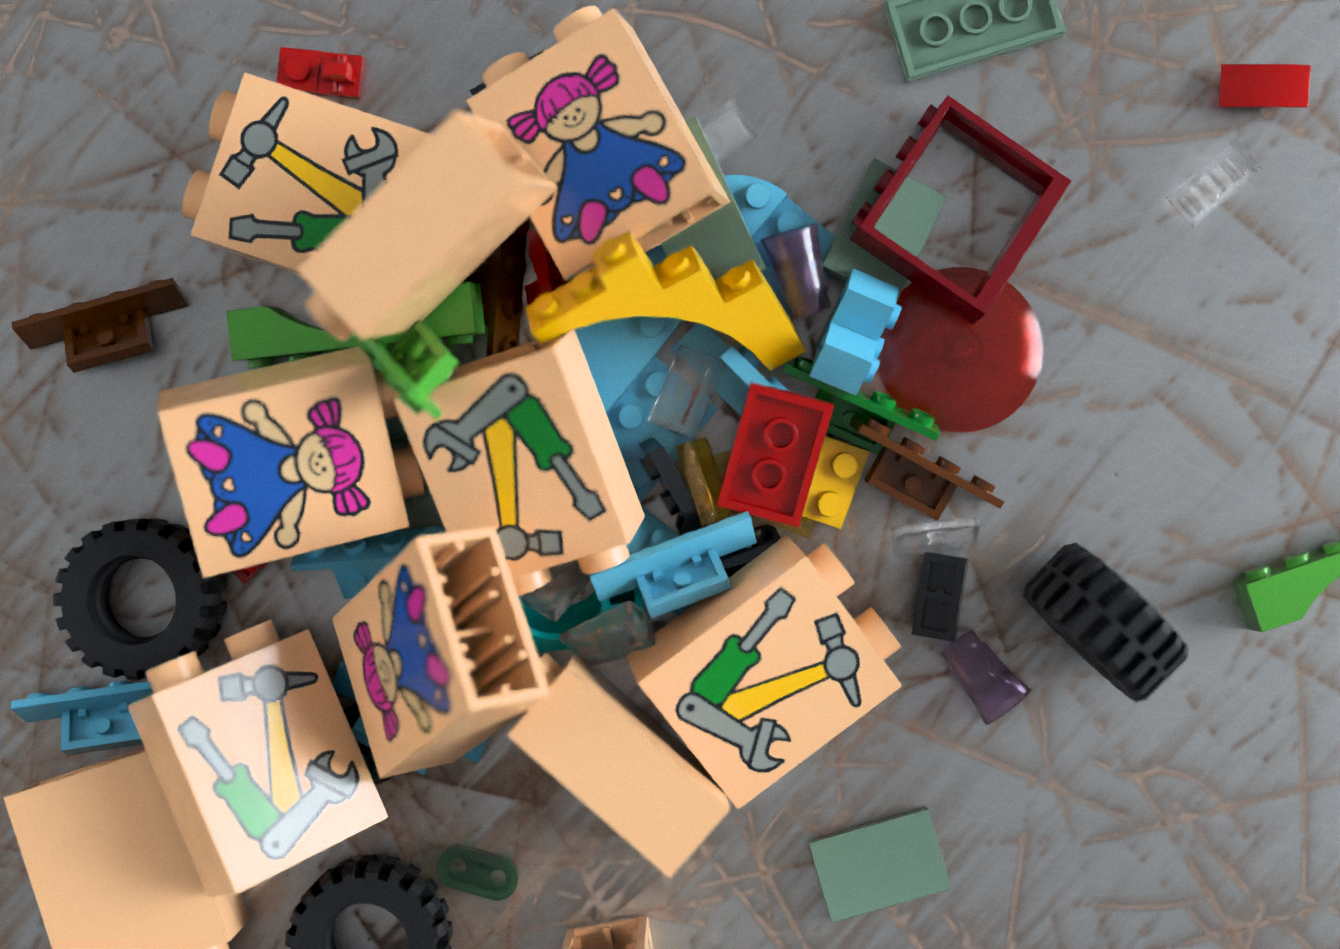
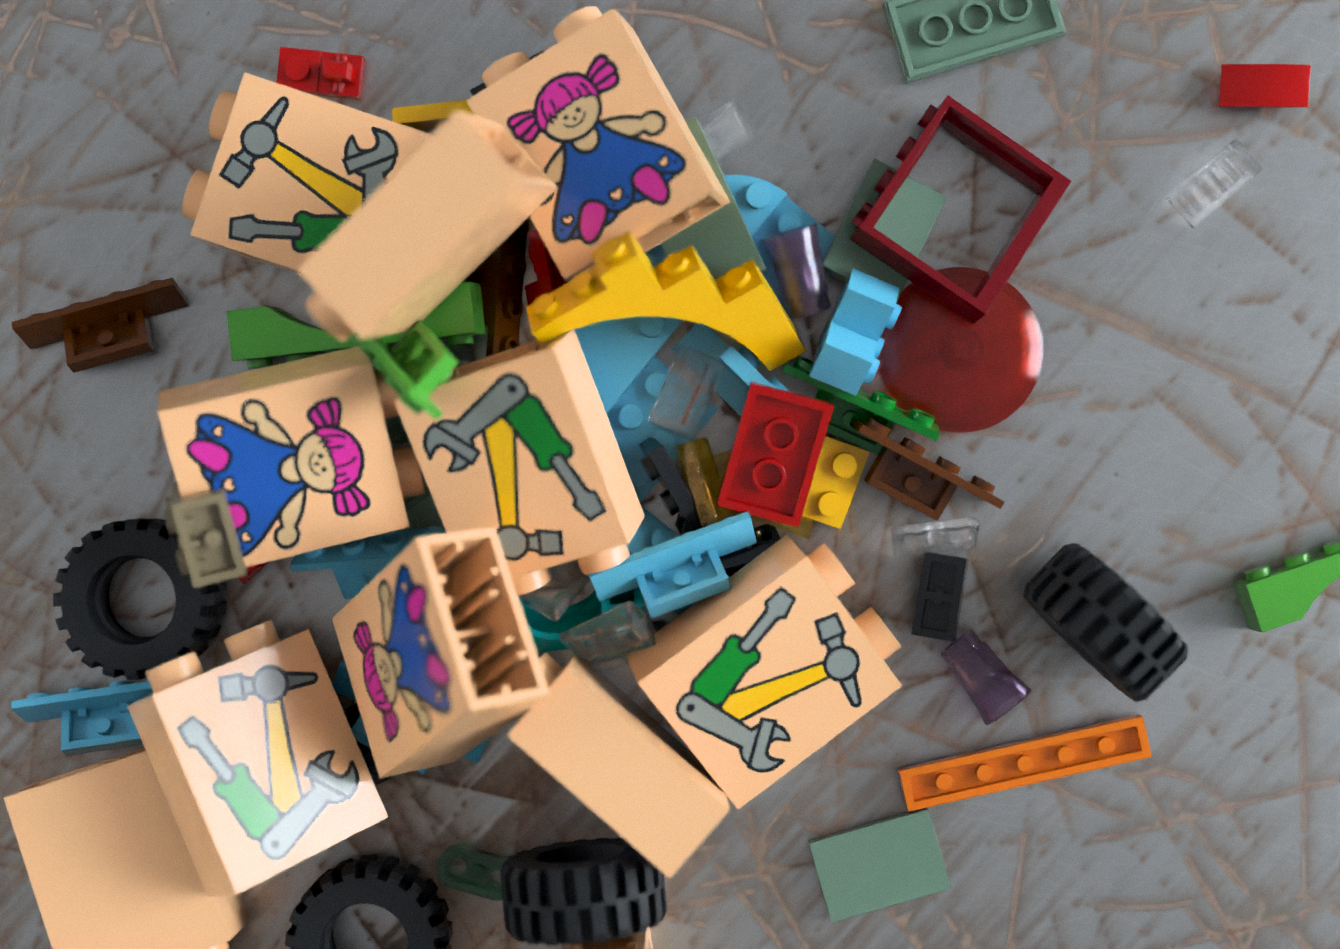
(206, 537): none -> dark tan bracket
(428, 115): none -> yellow tile
(581, 892): none -> black tyre
(1024, 762): none -> orange plate

